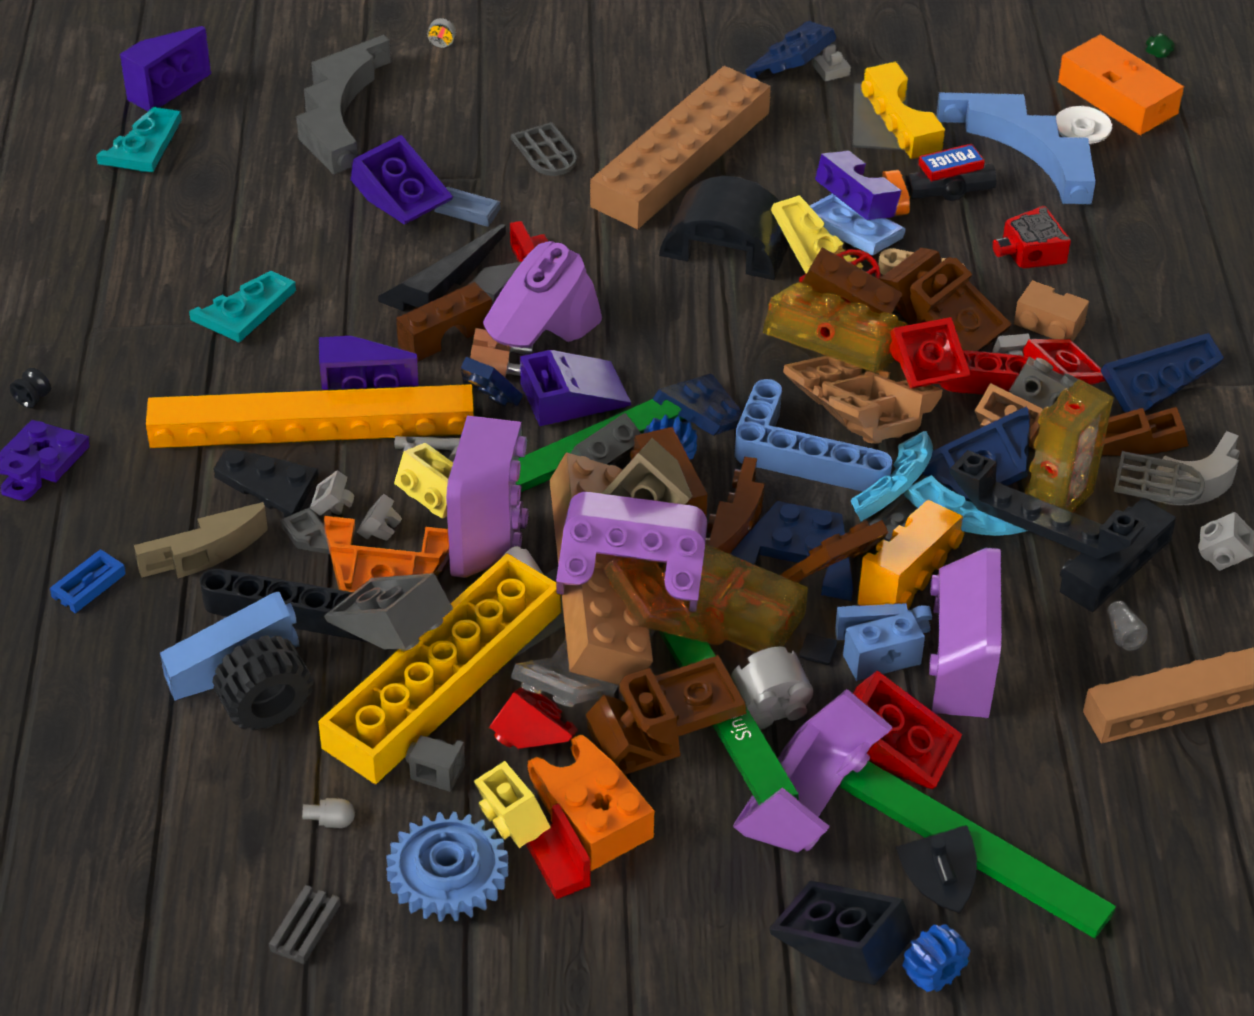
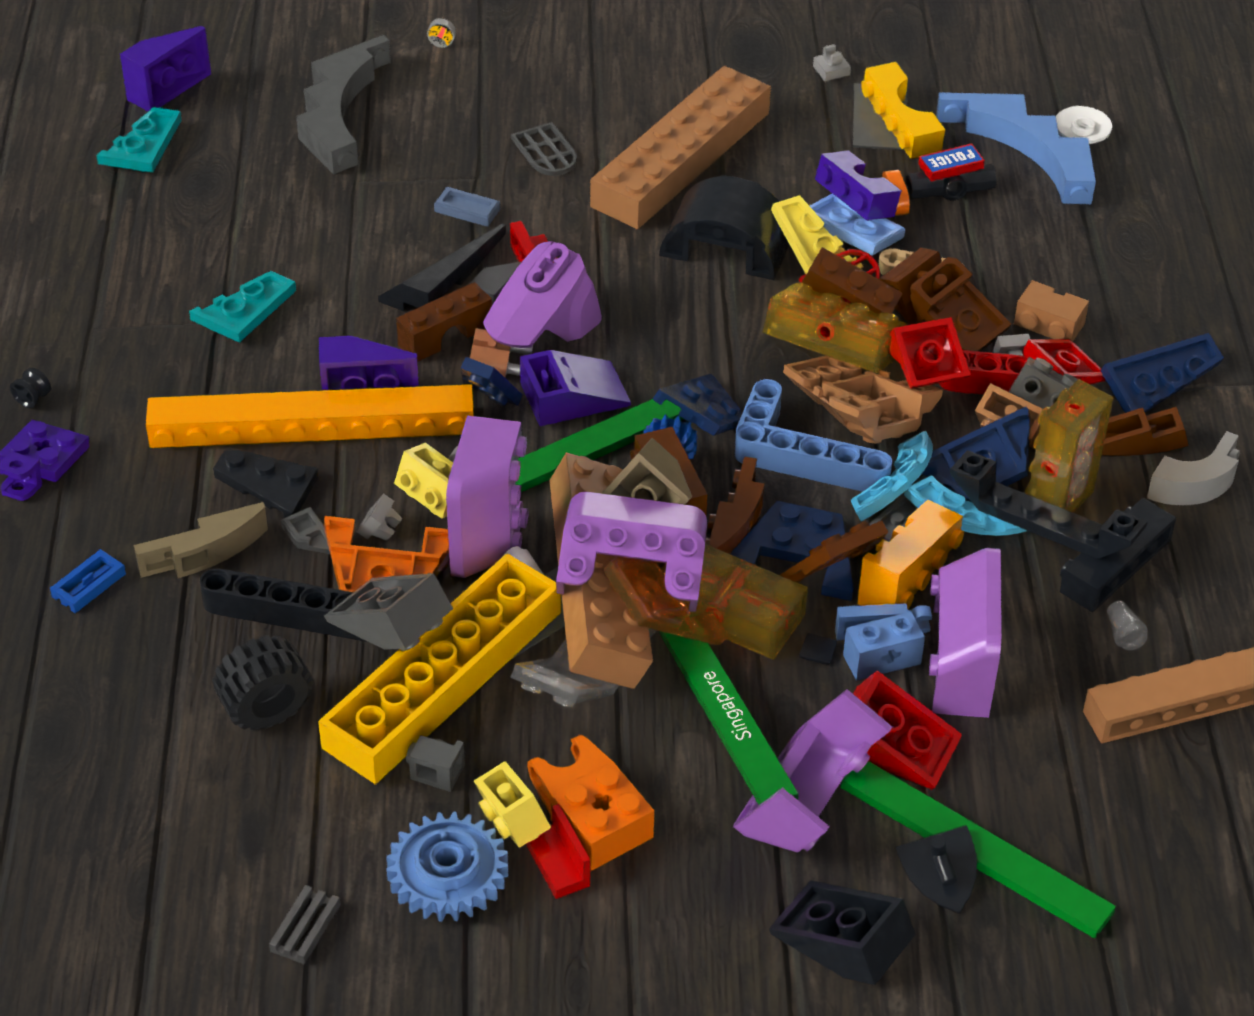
(193, 662): medium blue slope -> none
(330, 813): light grey cylinder -> none
(332, 495): light grey tile -> none
(398, 181): dark purple slope -> none
(437, 443): light grey hose -> none
(531, 721): red slope -> none
(610, 443): dark grey brick -> none
(660, 710): reddish brown piece -> none
(773, 686): light grey brick -> none
(794, 50): dark blue wing -> none
(936, 958): blue gear -> none
(1033, 240): red torso -> none
(1120, 84): orange brick -> none
(1147, 484): dark grey window -> none
(1160, 45): dark green piece -> none
(1226, 541): light grey brick -> none

